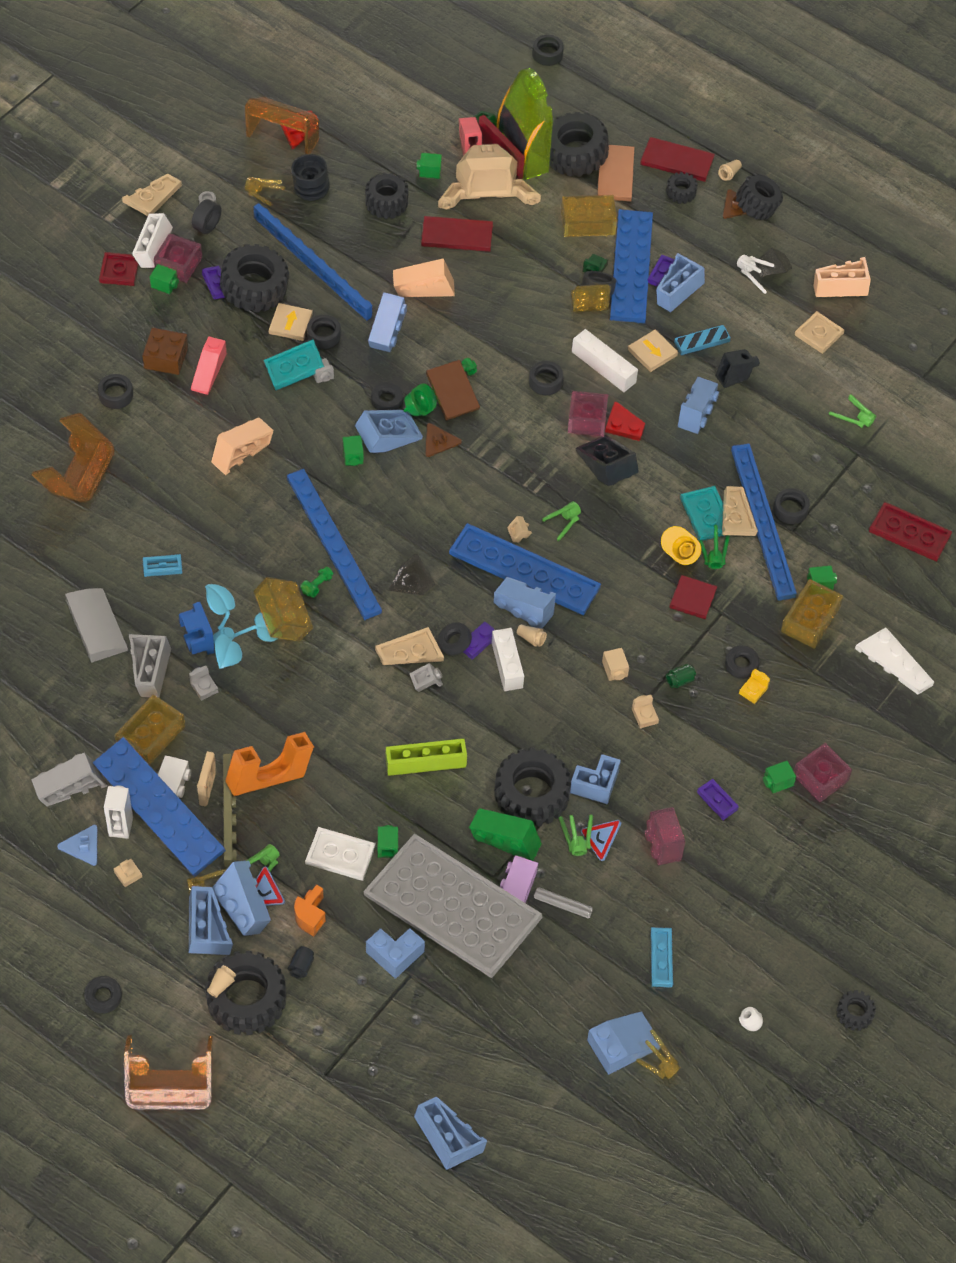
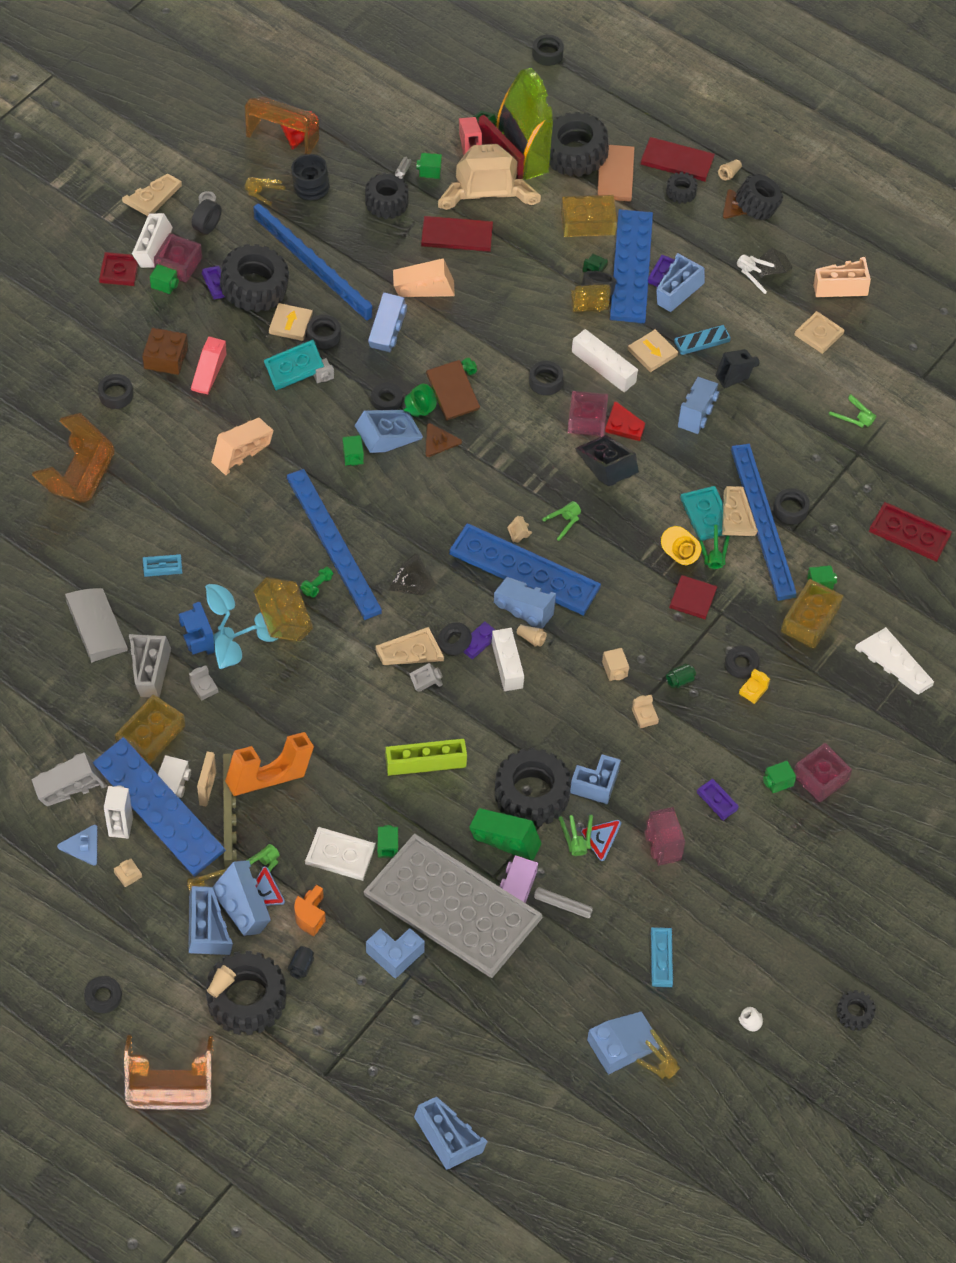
(403, 167): none -> light grey axle

